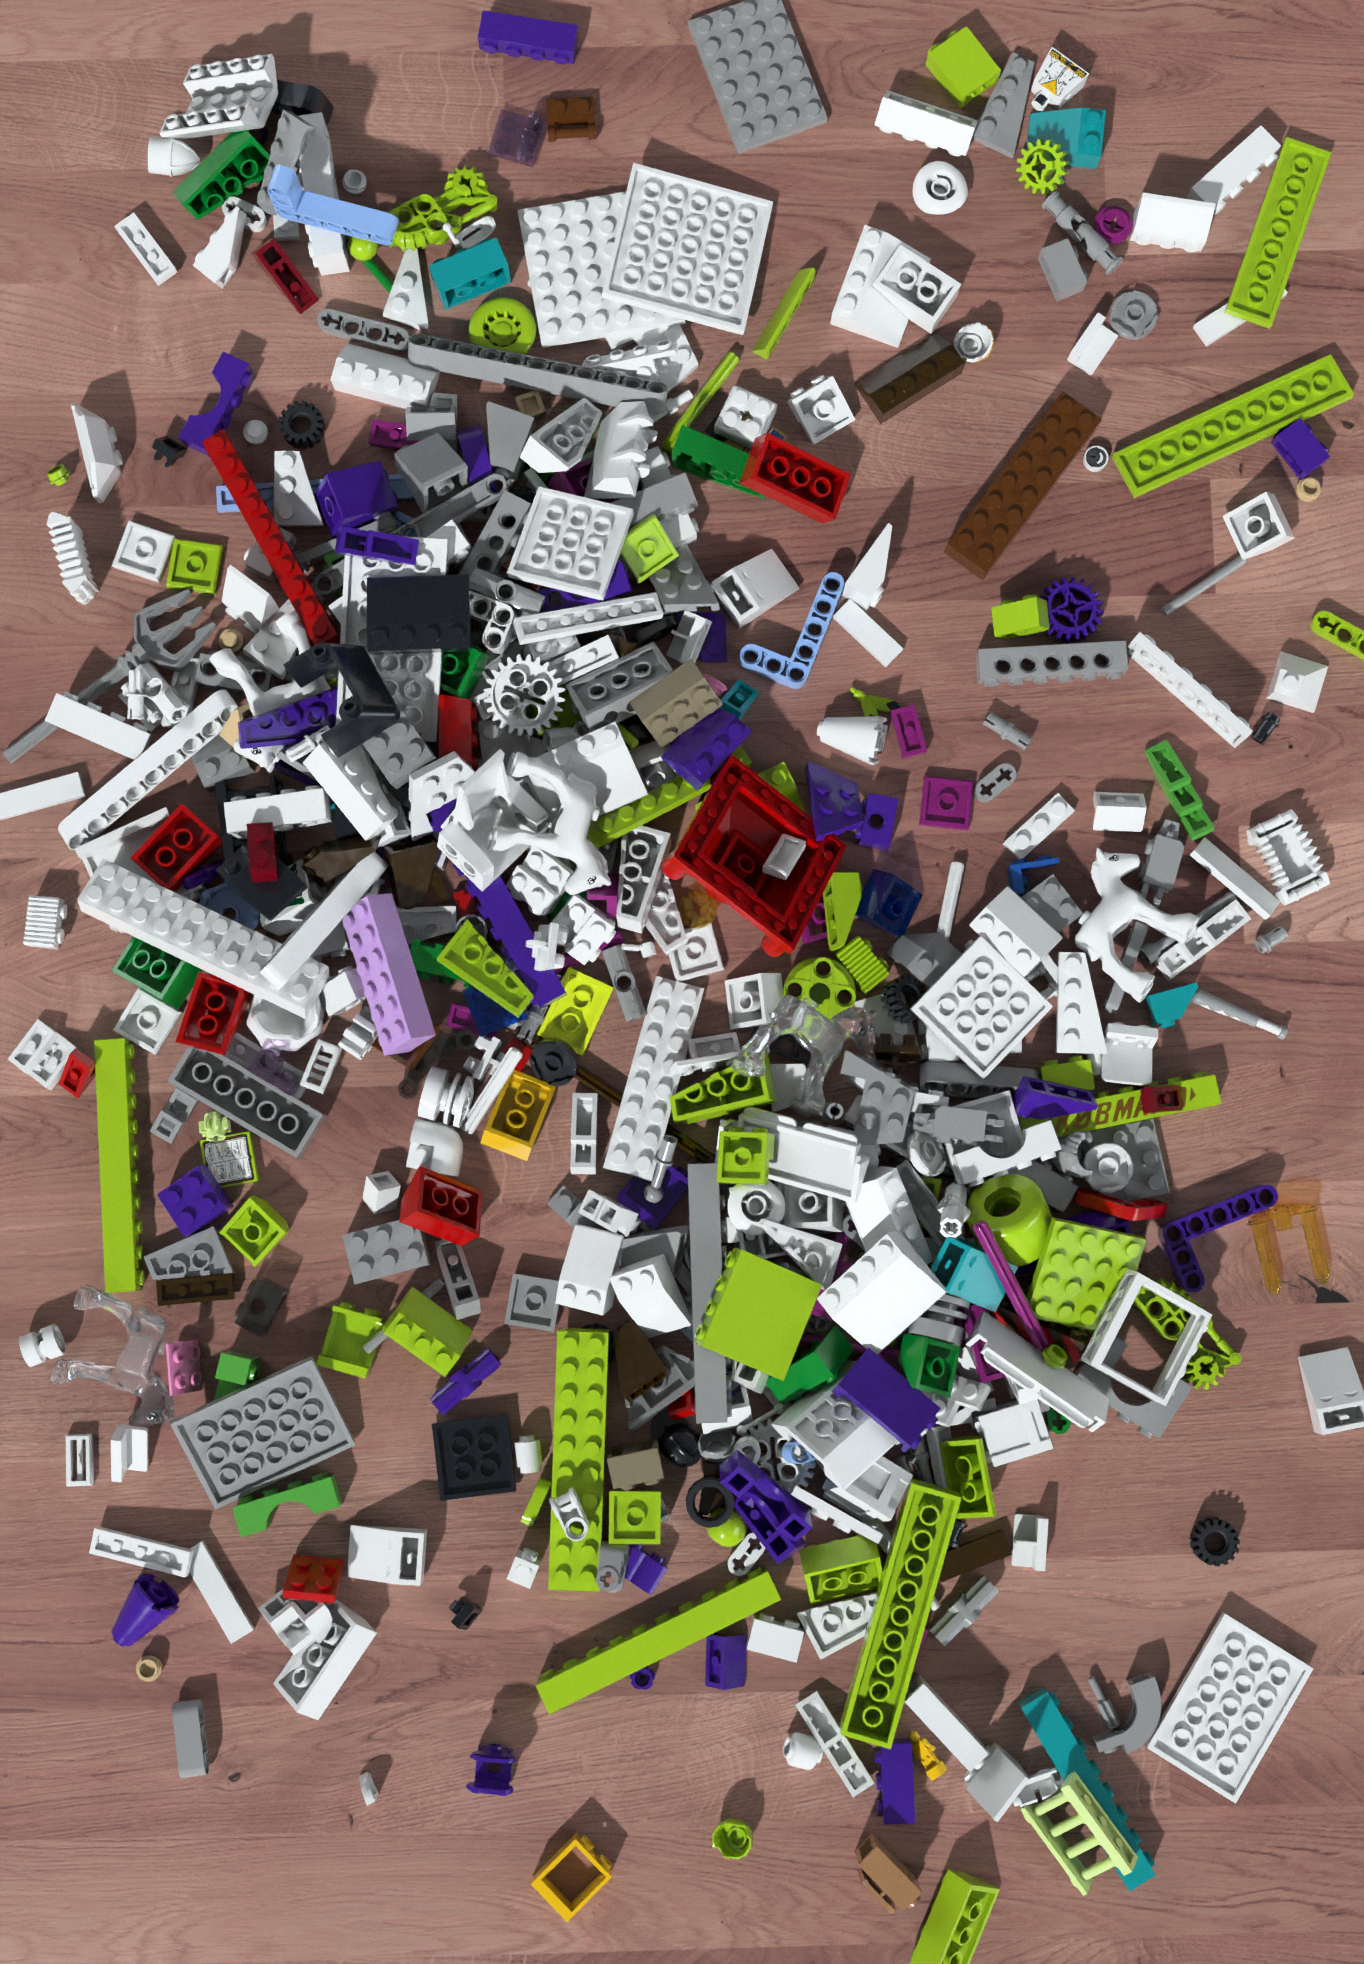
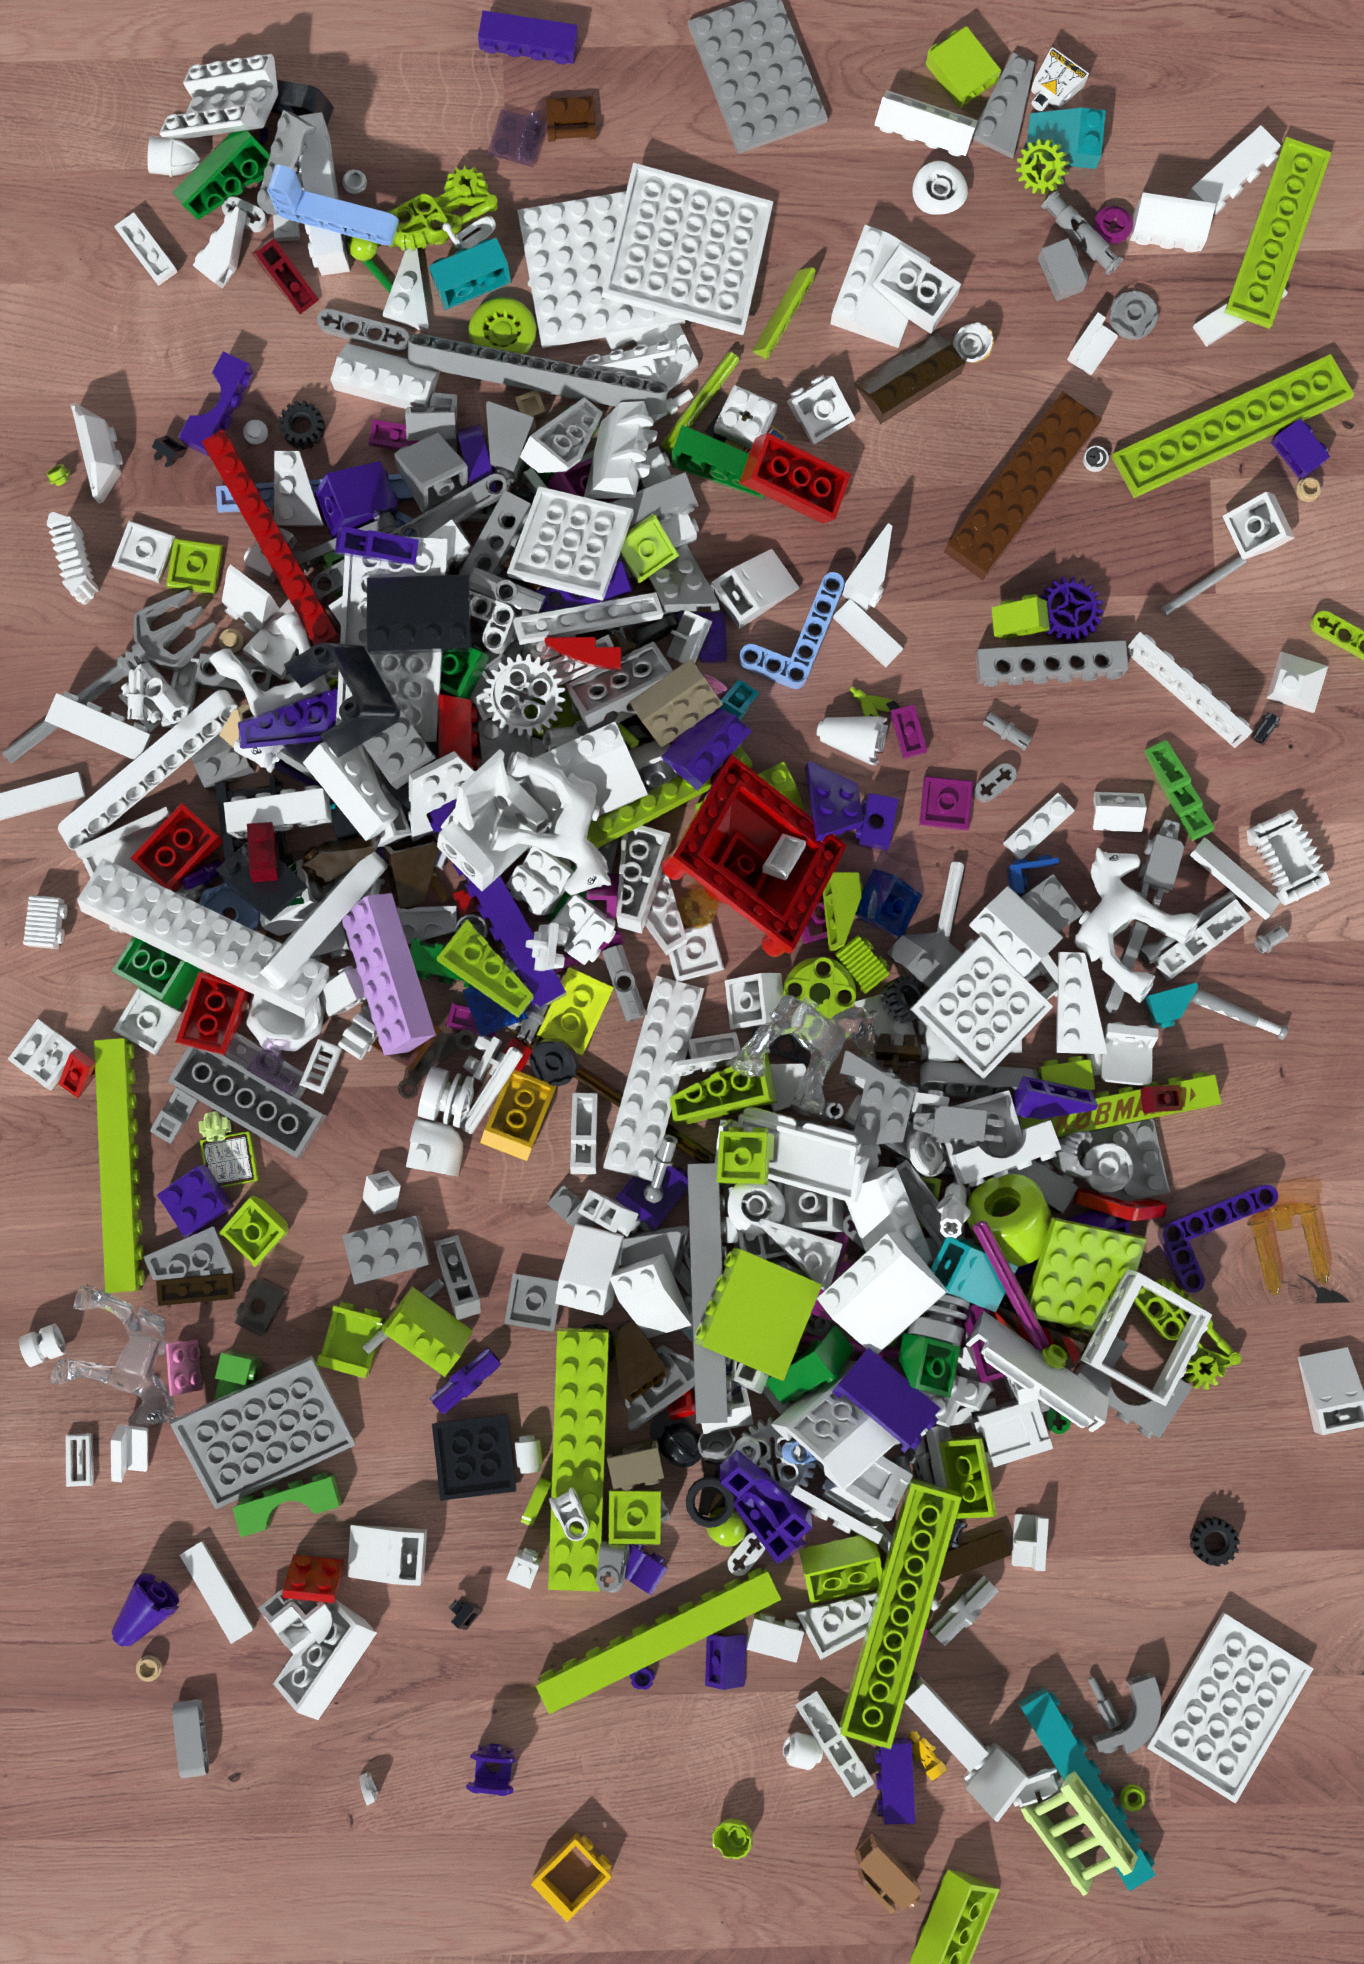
(141, 1551): white plate -> none
(306, 746): white axle -> none
(442, 1207): red slope -> none
(584, 651): none -> red slope
(647, 949): white hand -> none
(778, 1409): white hinge -> none
(1134, 1805): none -> lime plate

